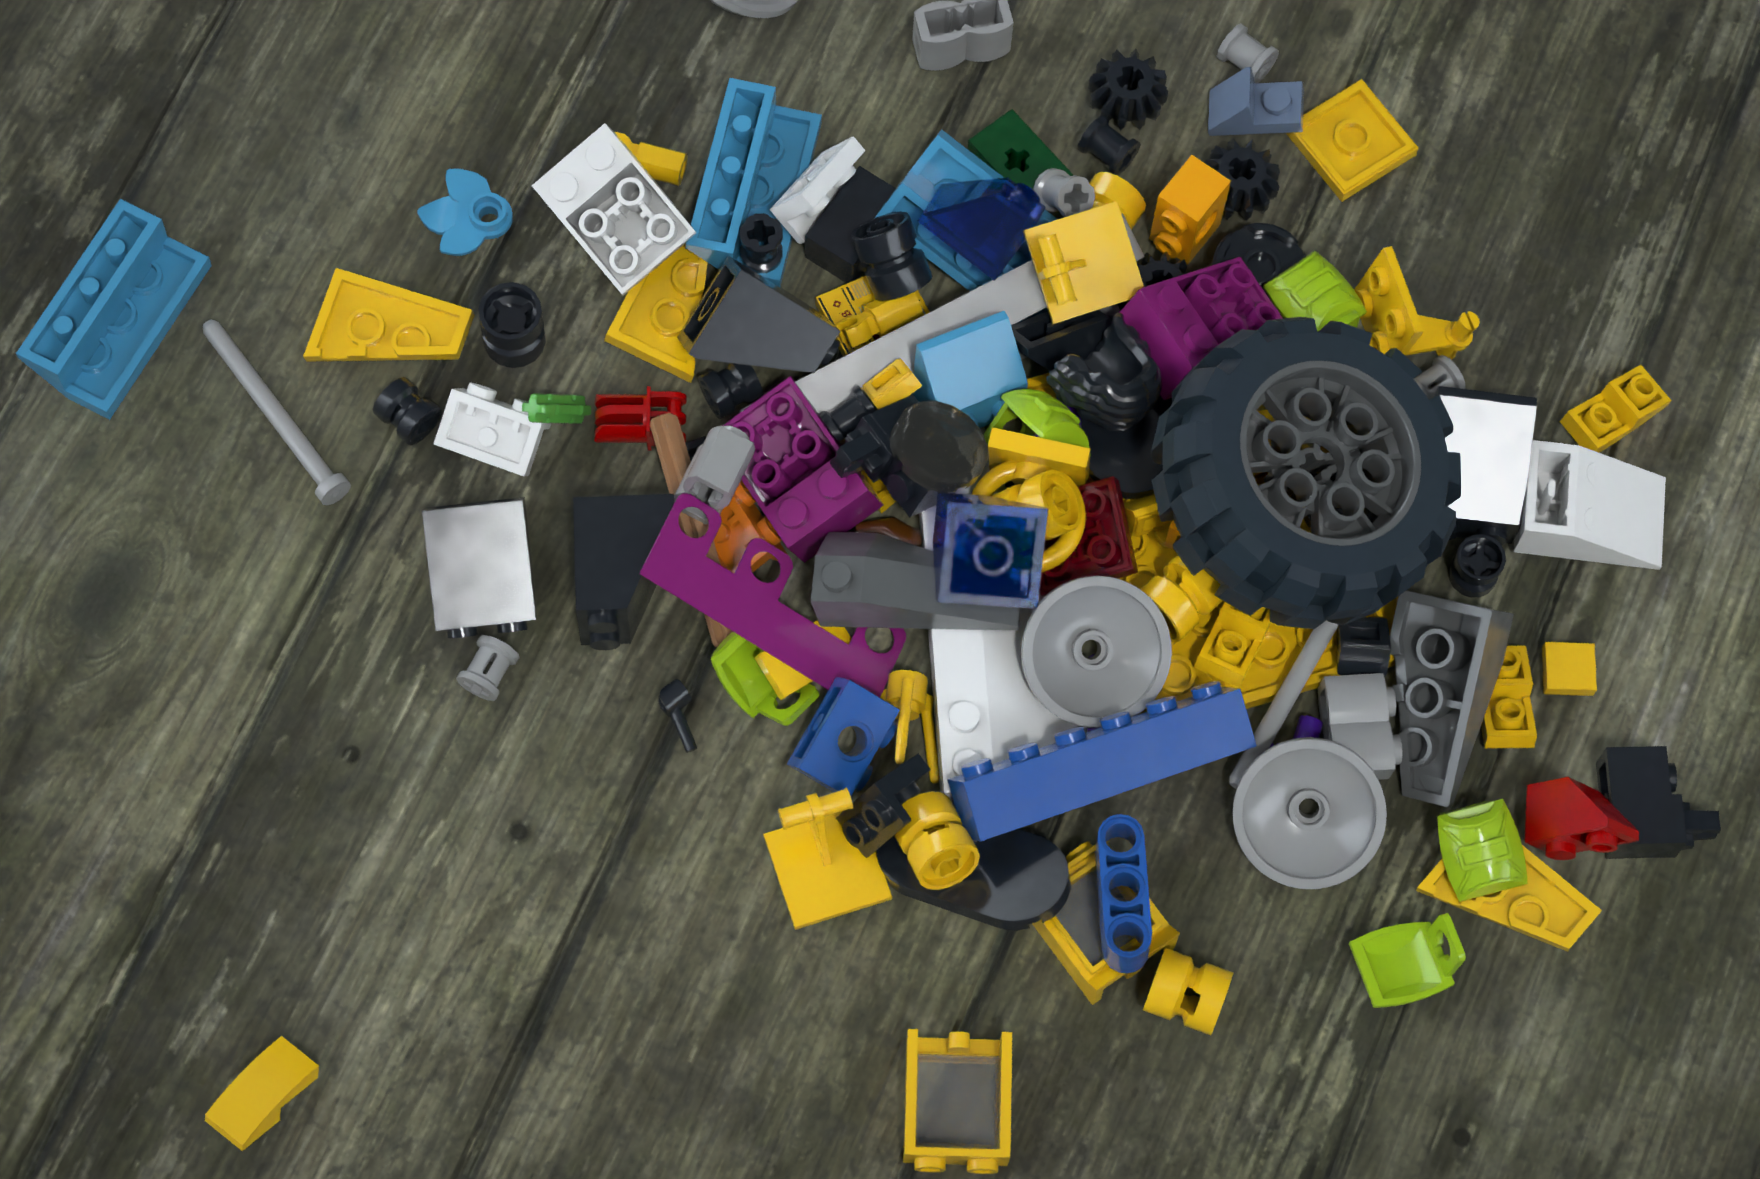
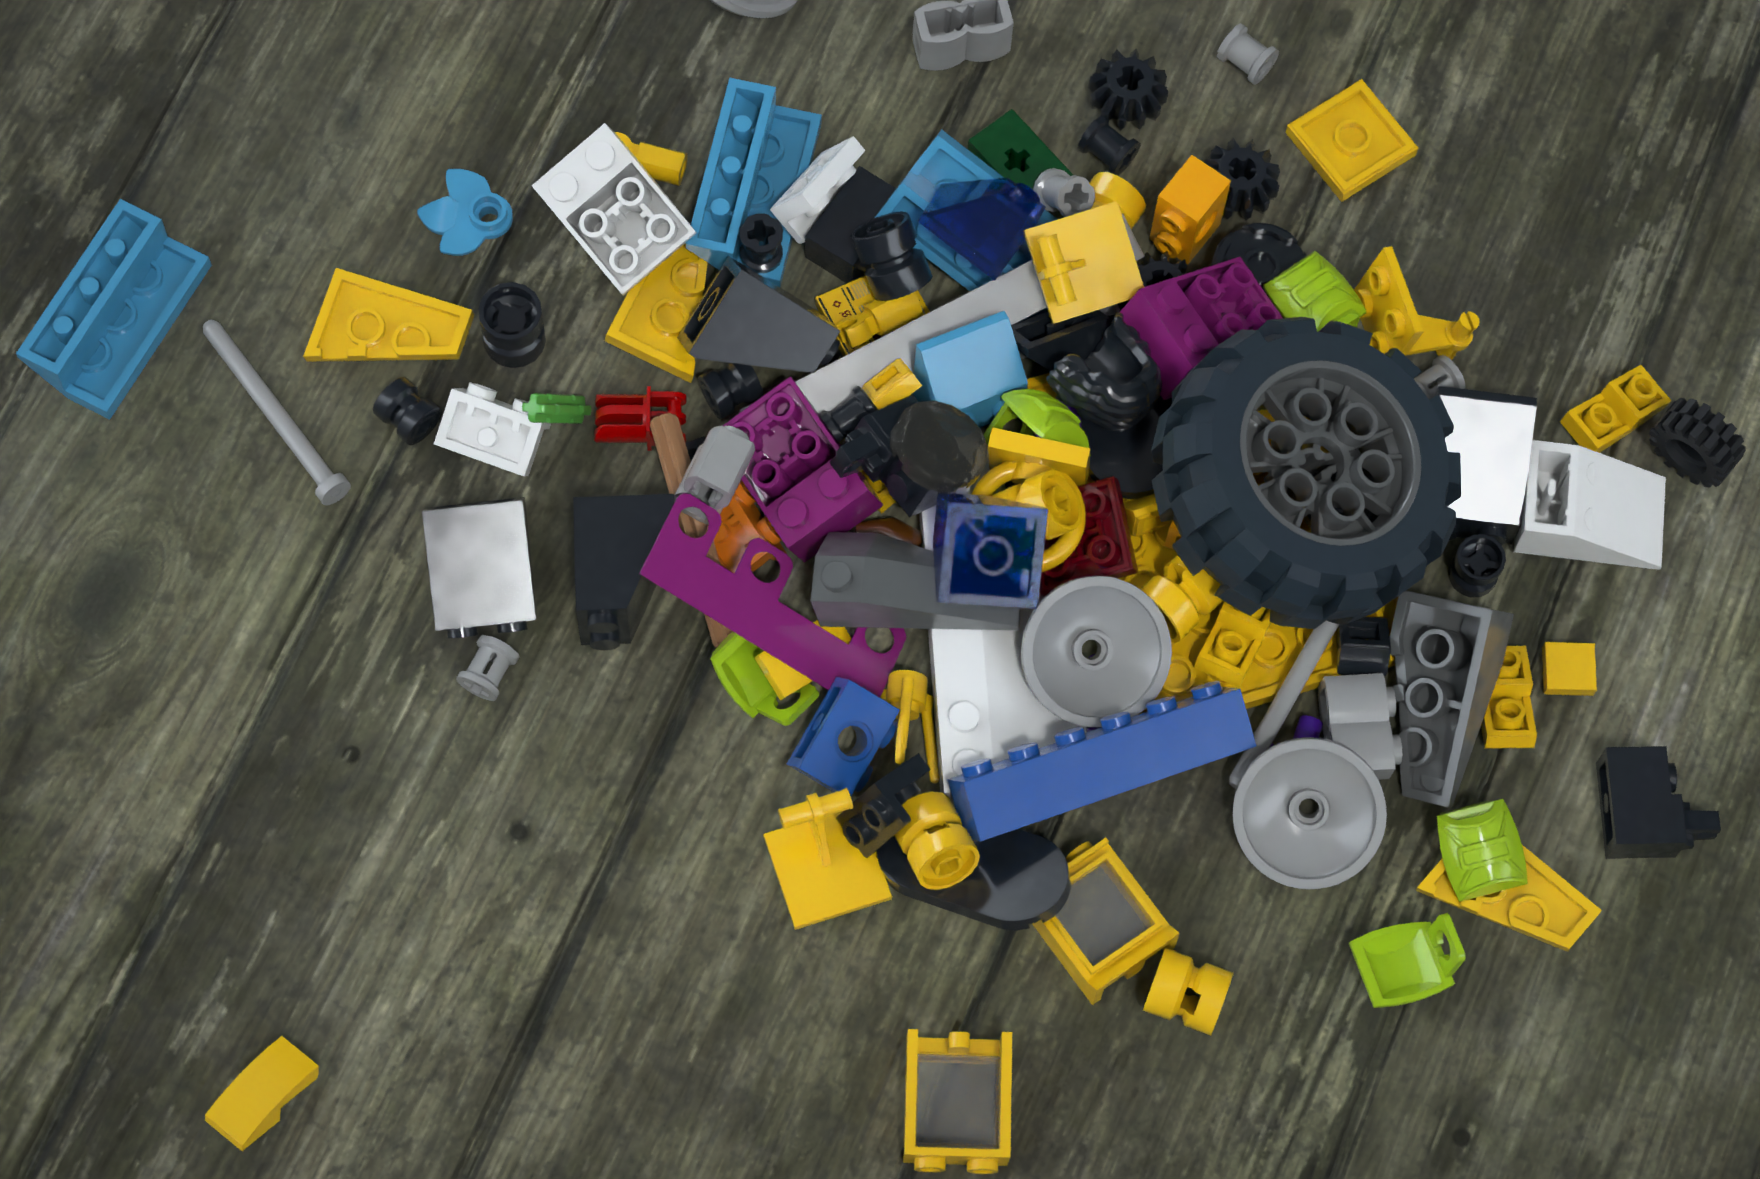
(671, 701): black hand -> none
(1127, 870): blue beam -> none
(1249, 107): sand blue slope -> none
(1572, 819): red slope -> none
(1697, 442): none -> black tyre

